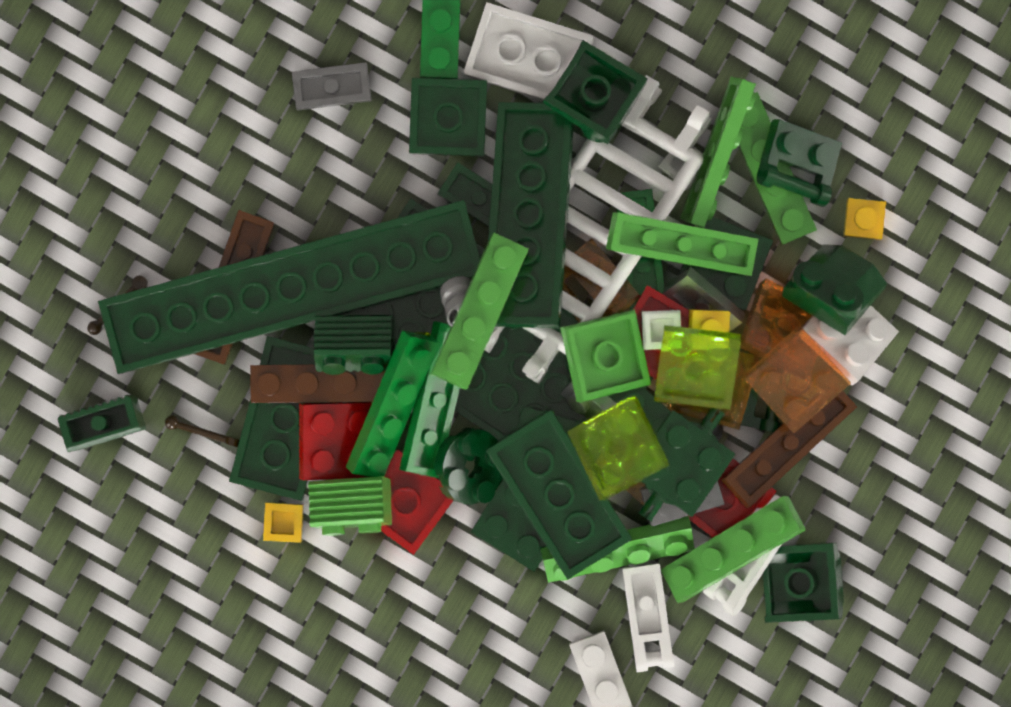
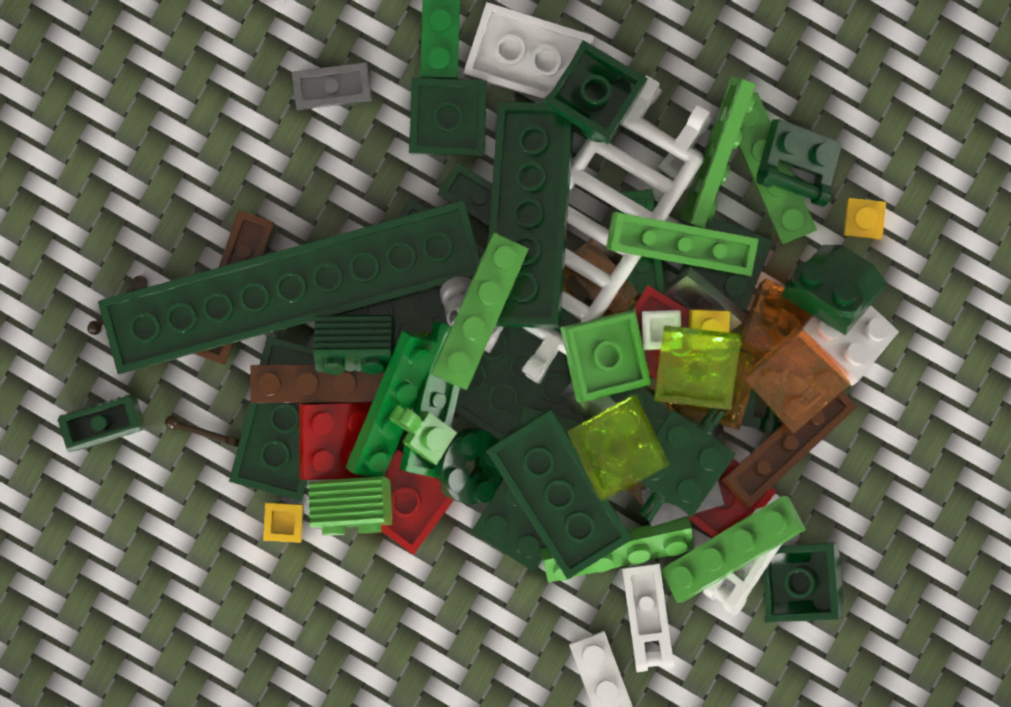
(425, 434): none -> bright green plate

